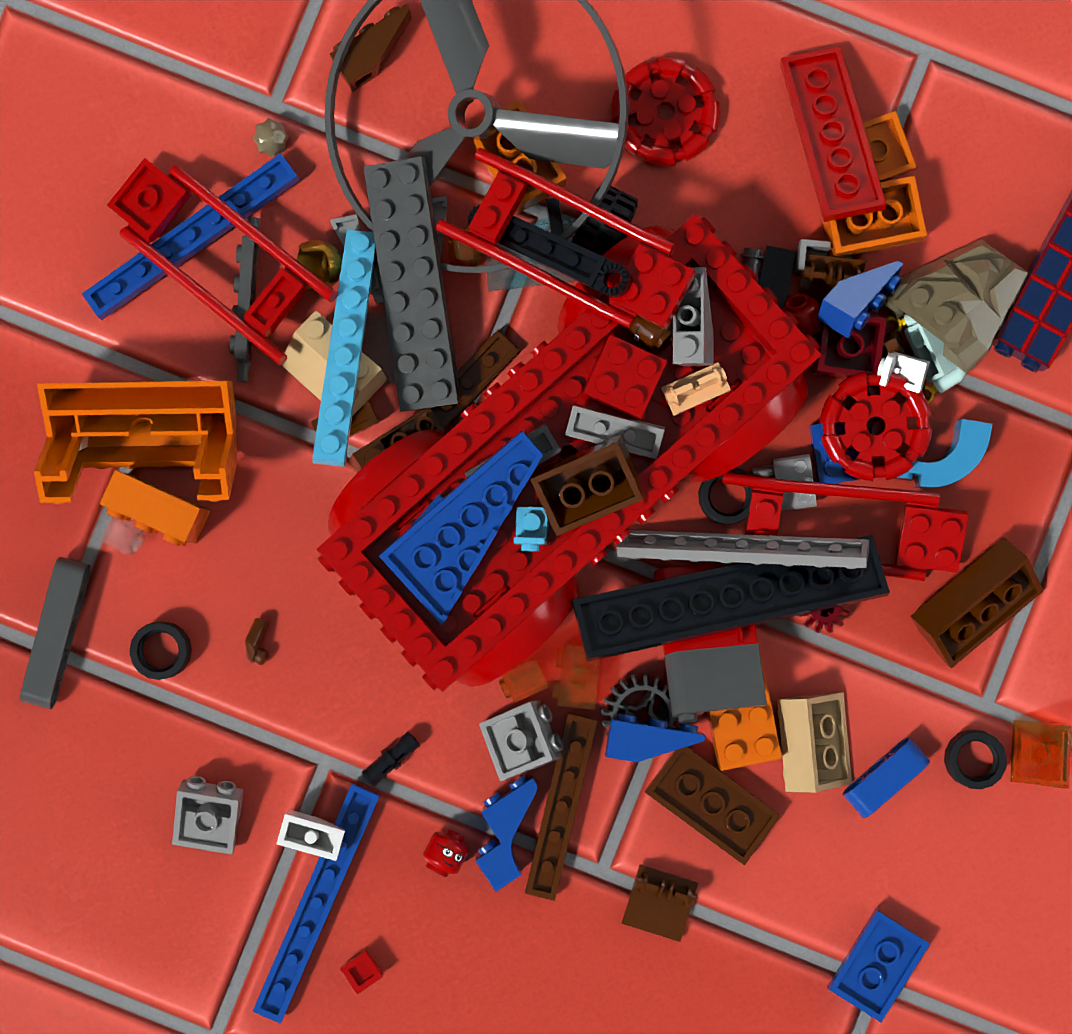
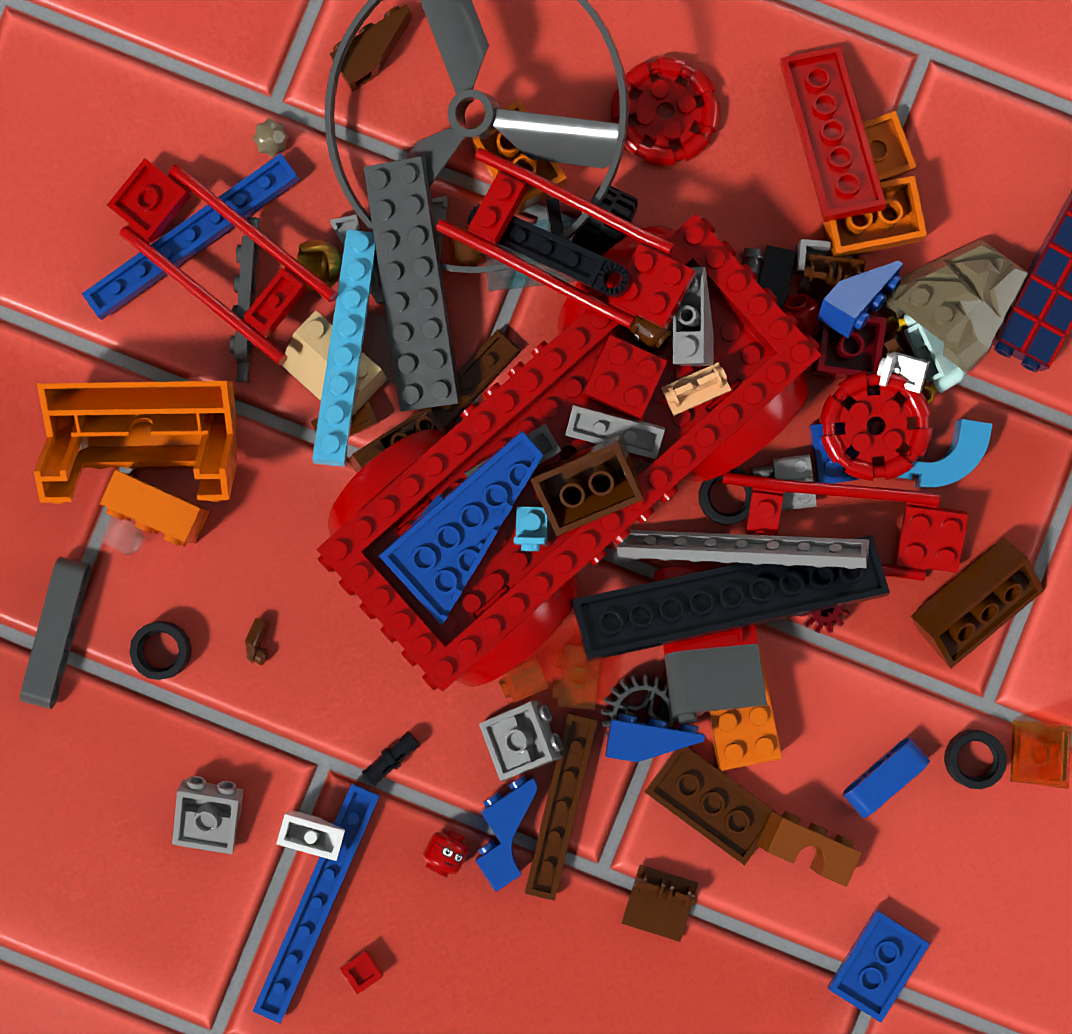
(787, 837): none -> dark orange arch
(814, 742): tan slope -> none

